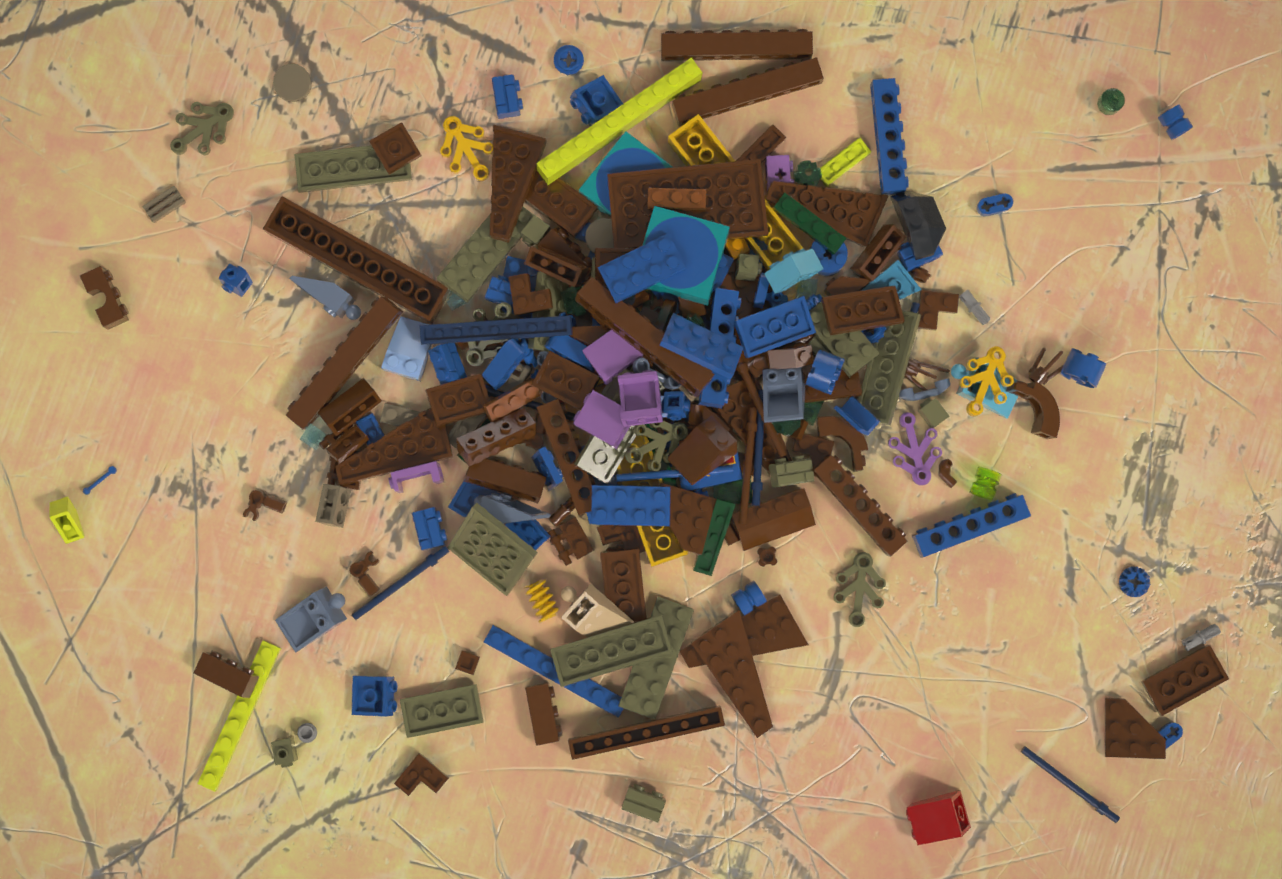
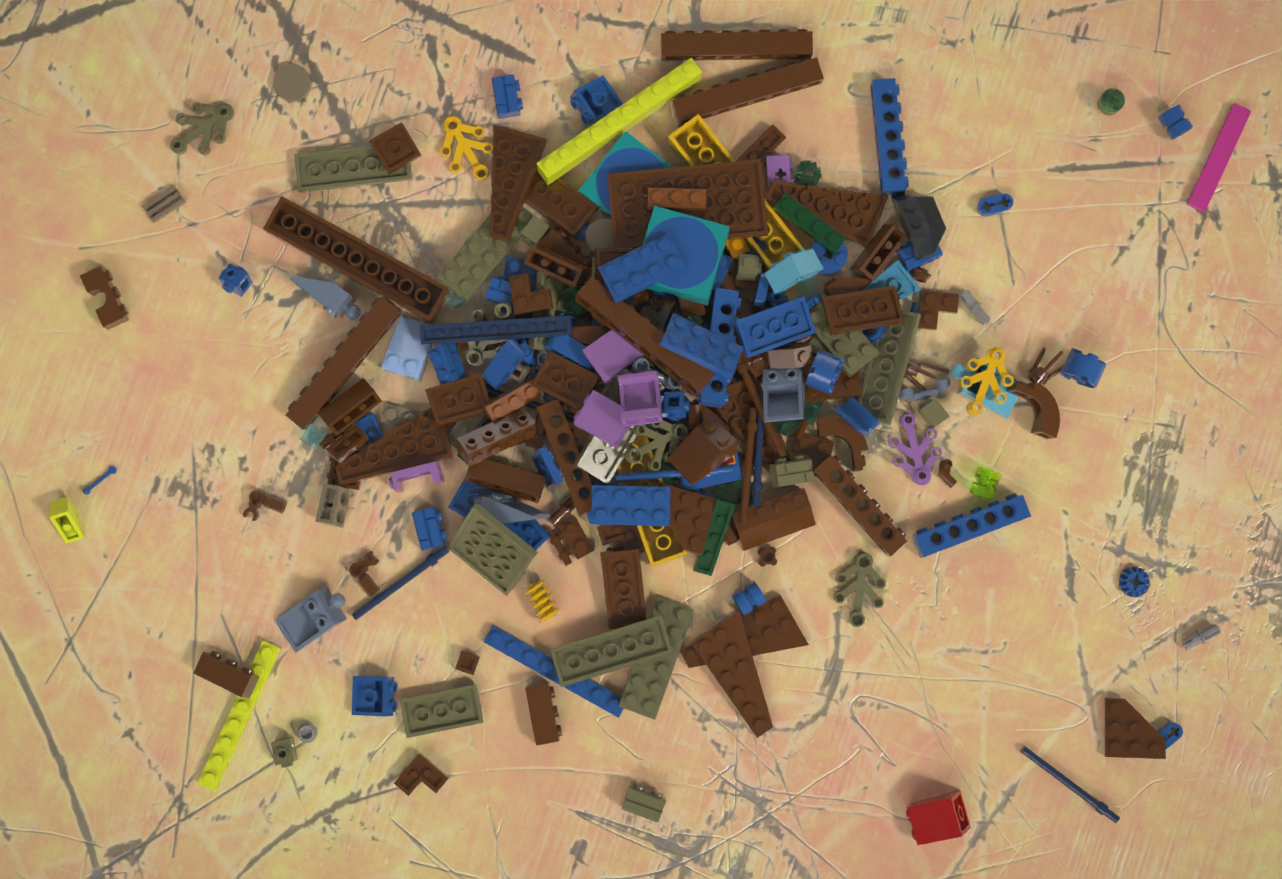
(562, 54): blue gear -> none
(598, 612): tan slope -> none
(646, 732): reddish brown brick -> none
(844, 161): neon yellow tile -> none
(1185, 680): reddish brown plate -> none
(1218, 157): none -> dark pink tile

